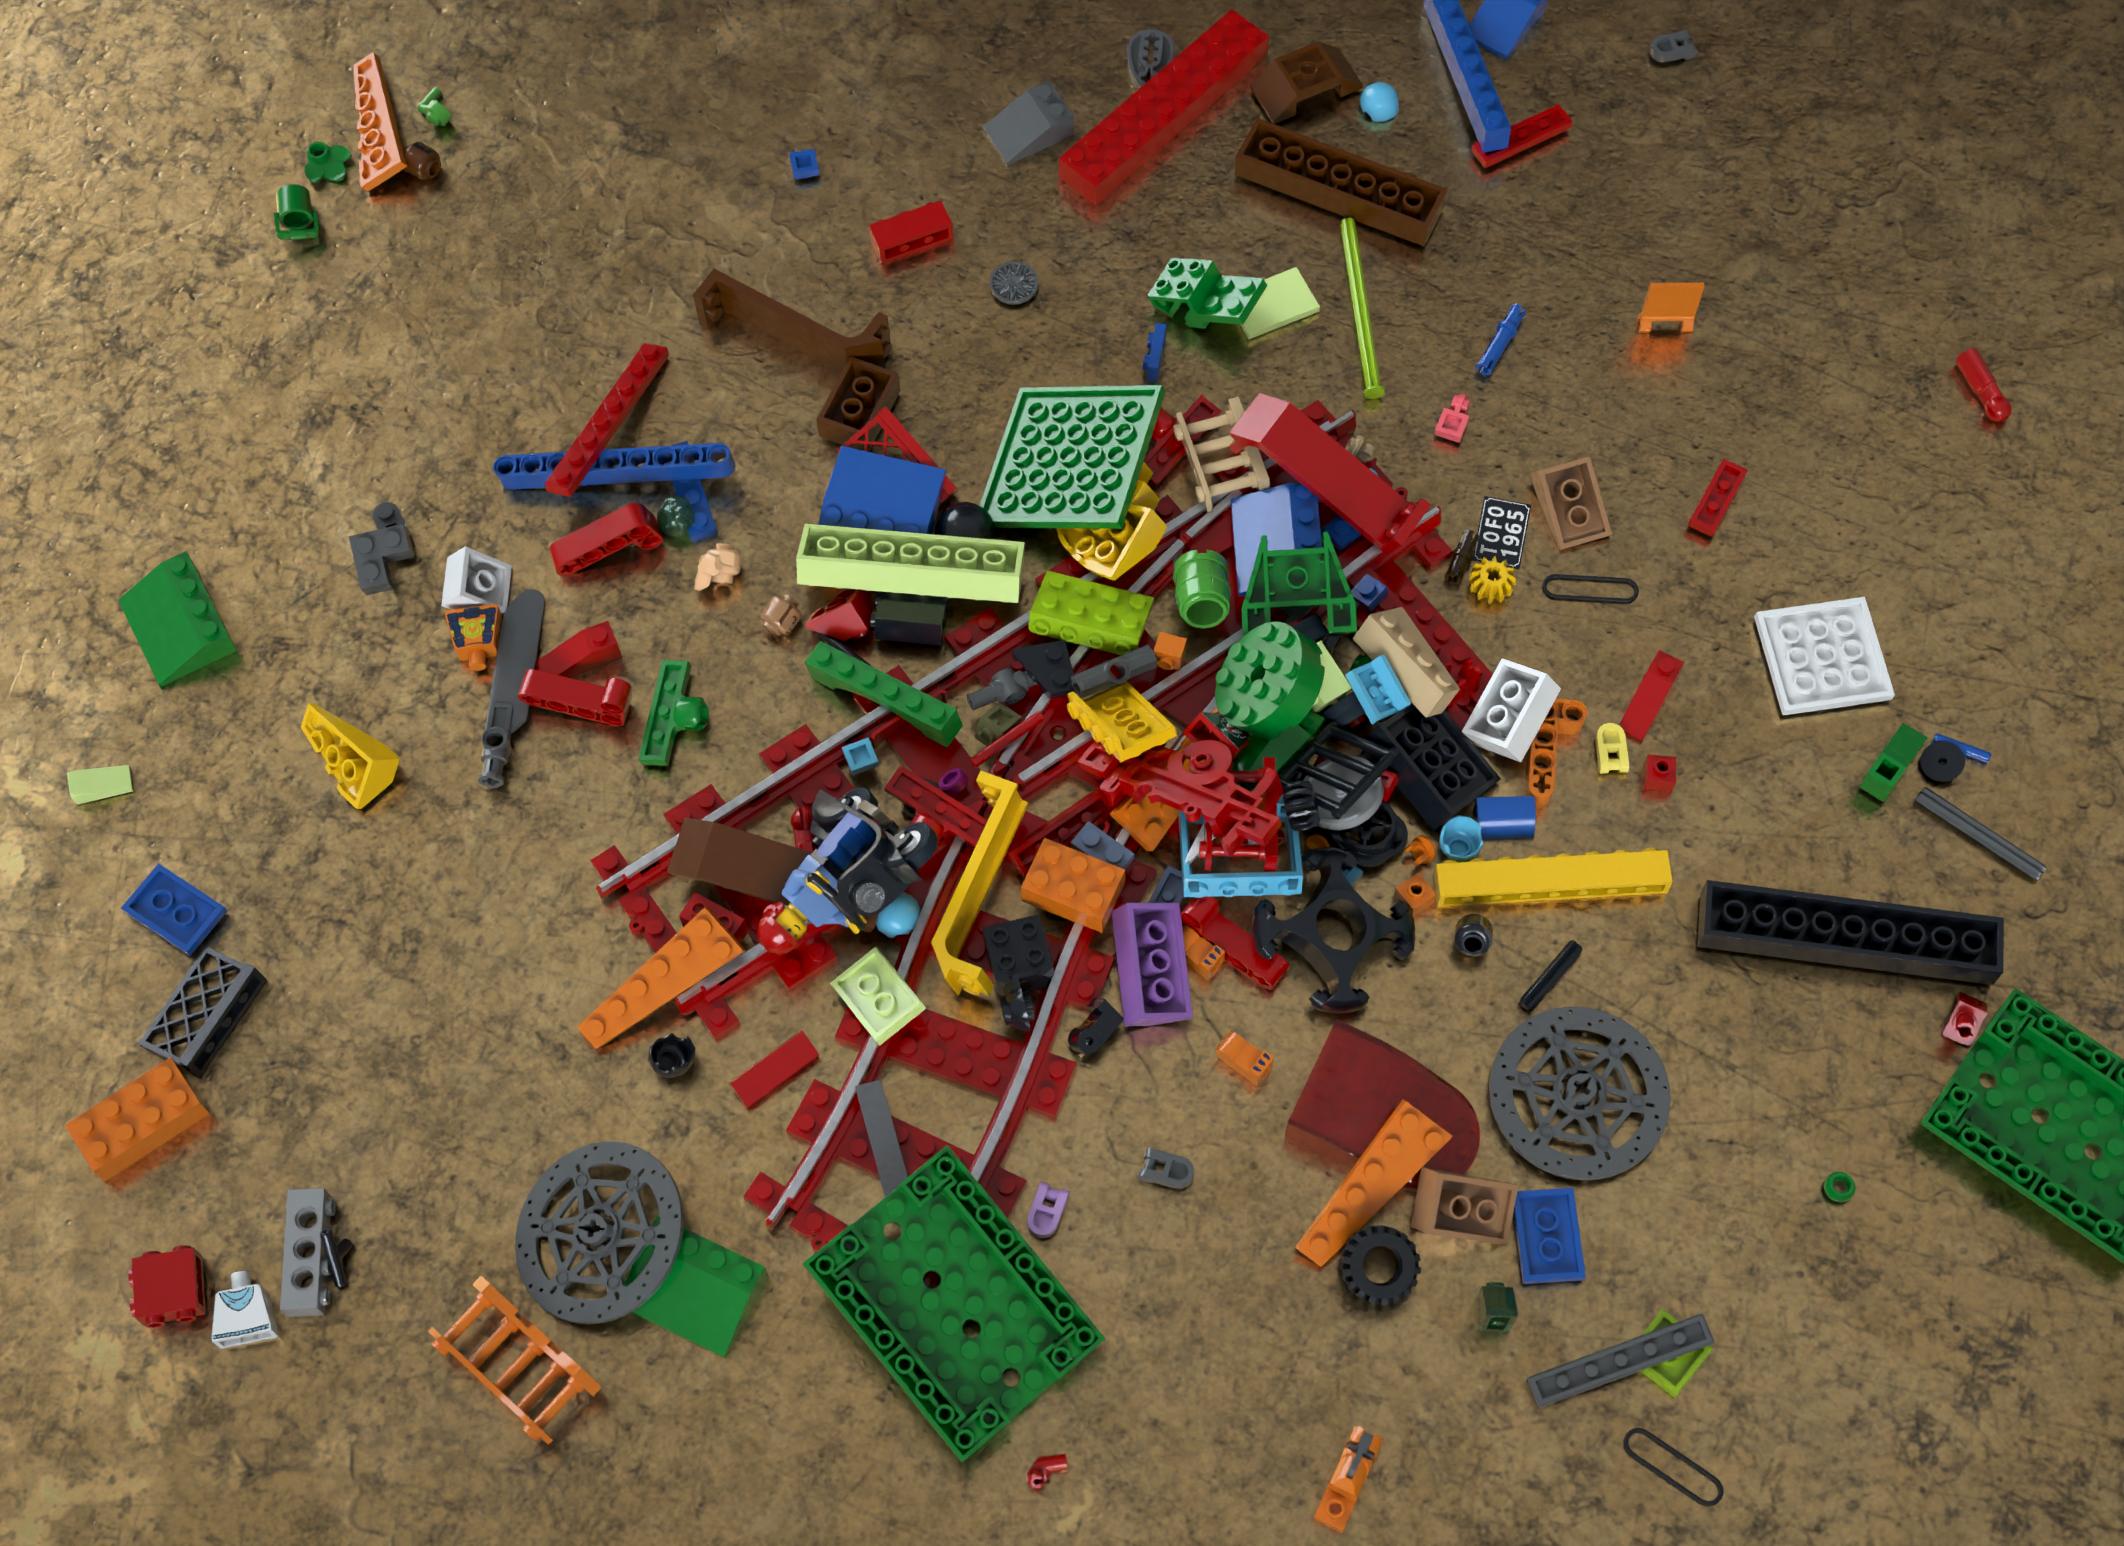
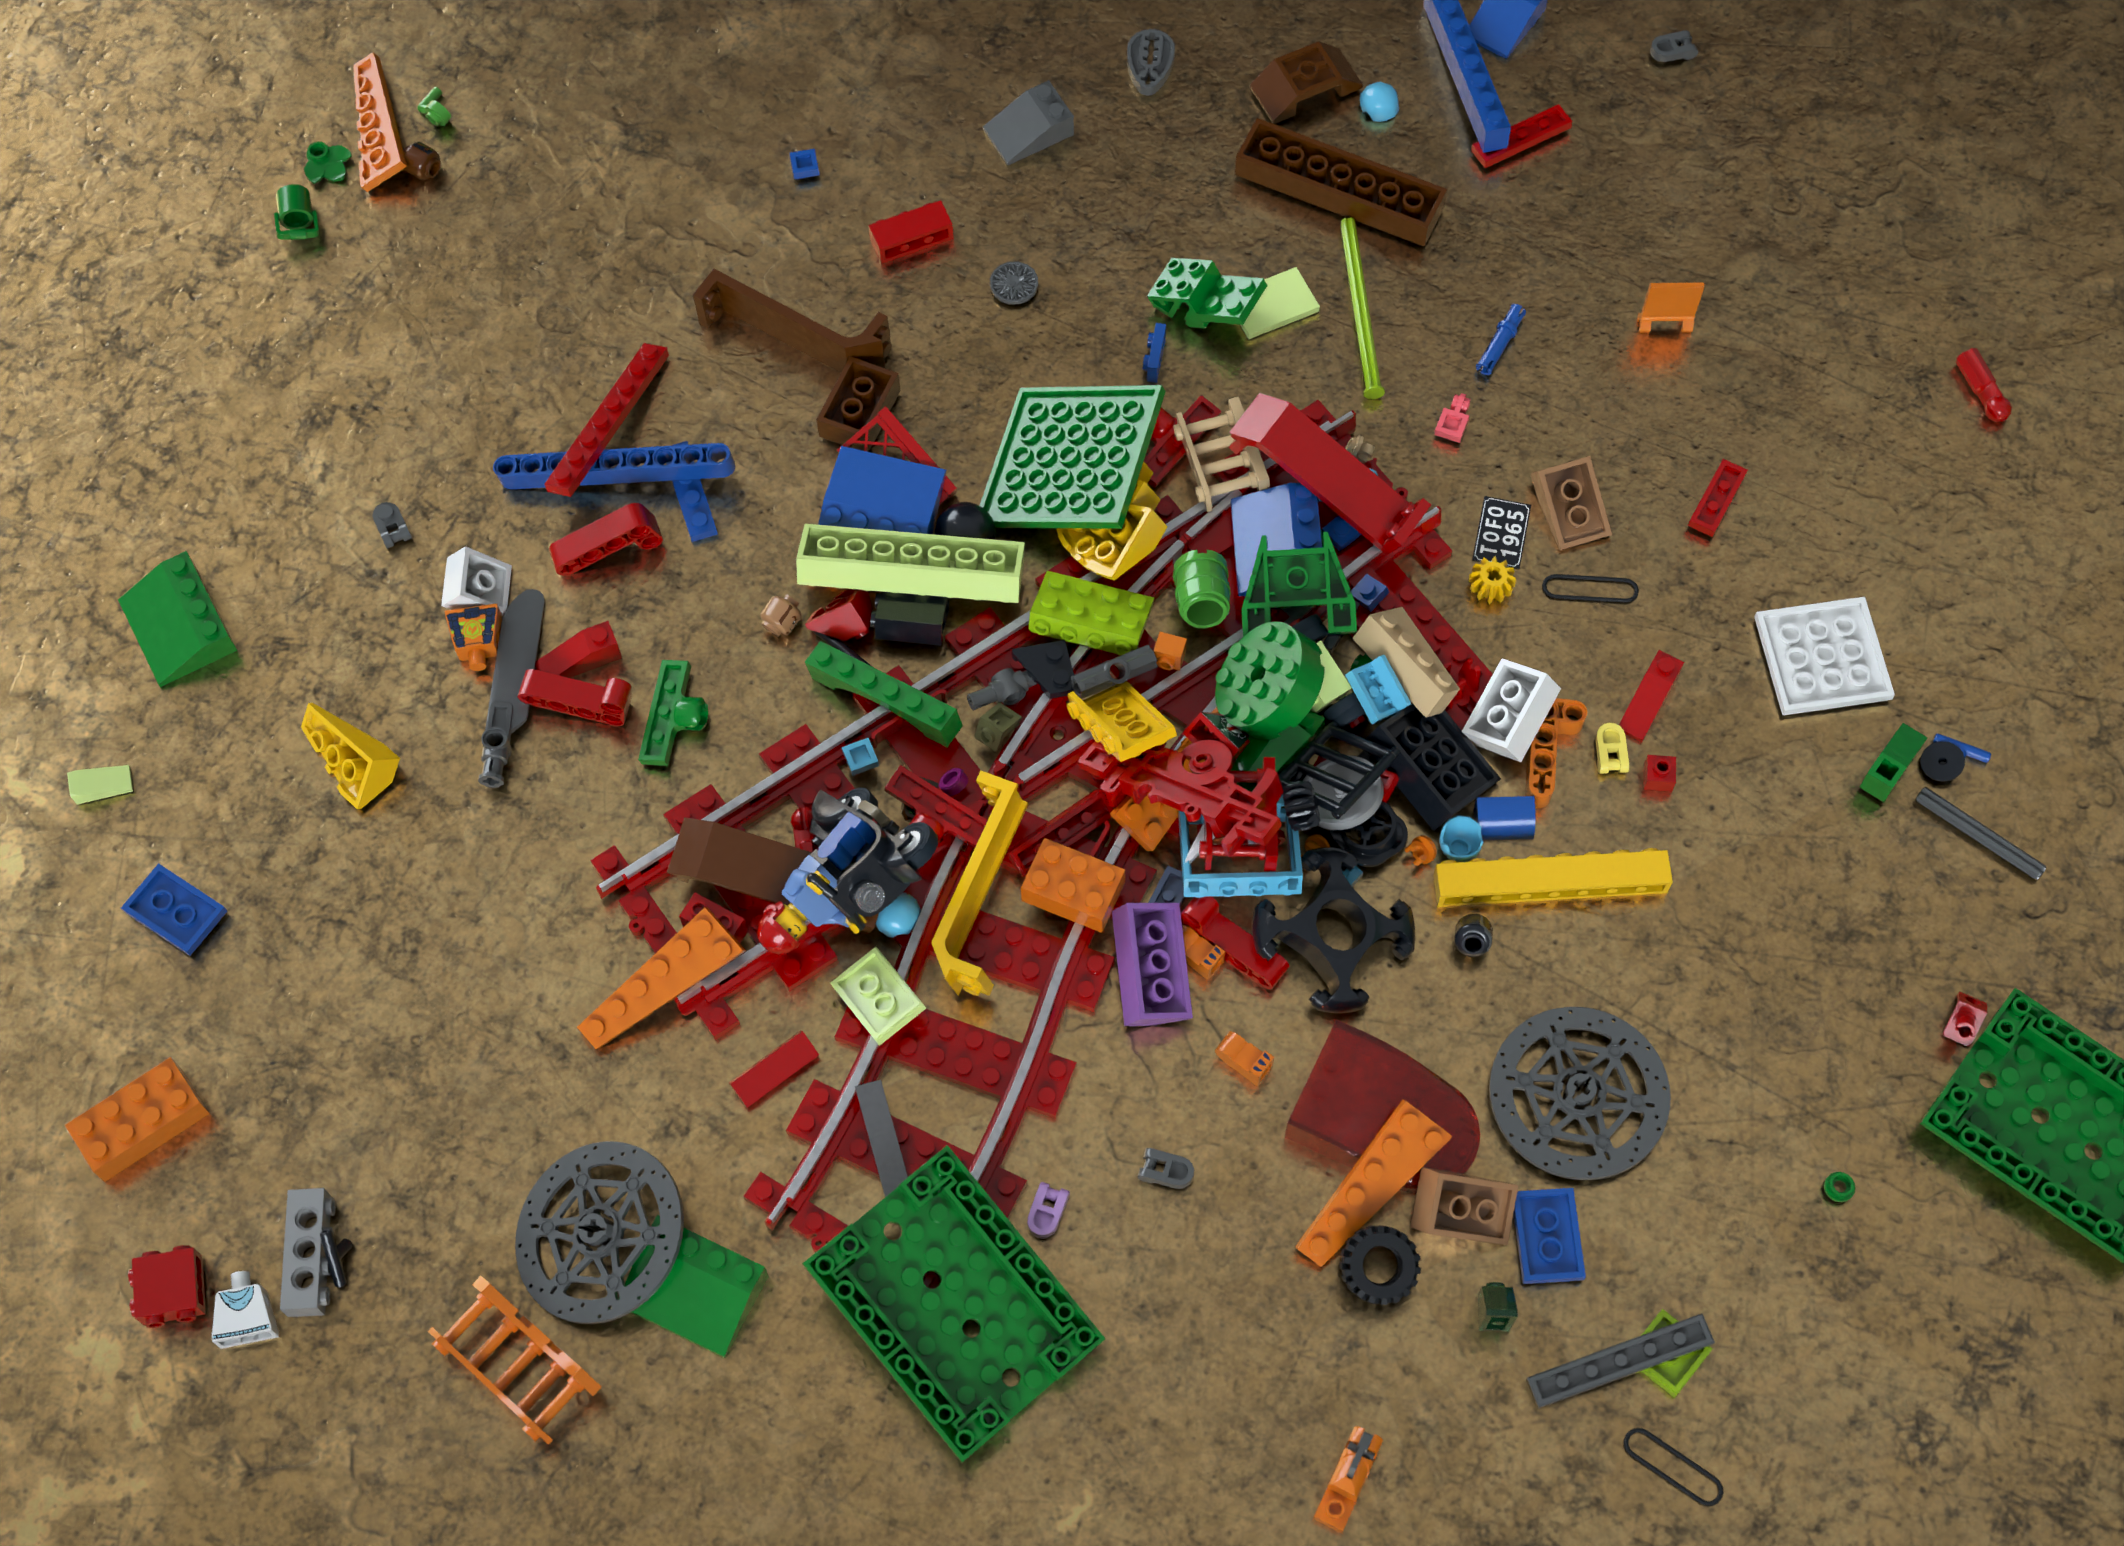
(218, 1019): black fence -> none
(374, 551): dark grey brick -> none
(671, 1056): black hair -> none
(675, 516): clear green hair -> none
(718, 566): light nougat head -> none
(1006, 739): red piece -> none
(1018, 966): black brick -> none
(1043, 1467): red arm -> none
(1095, 1028): black leg -> none
(1101, 846): sand blue plate -> none
(1163, 107): red brick -> none
(1417, 901): orange plate -> none
(1461, 557): dark brown pin -> none
(1550, 975): black axle -> none
(1851, 932): black brick -> none

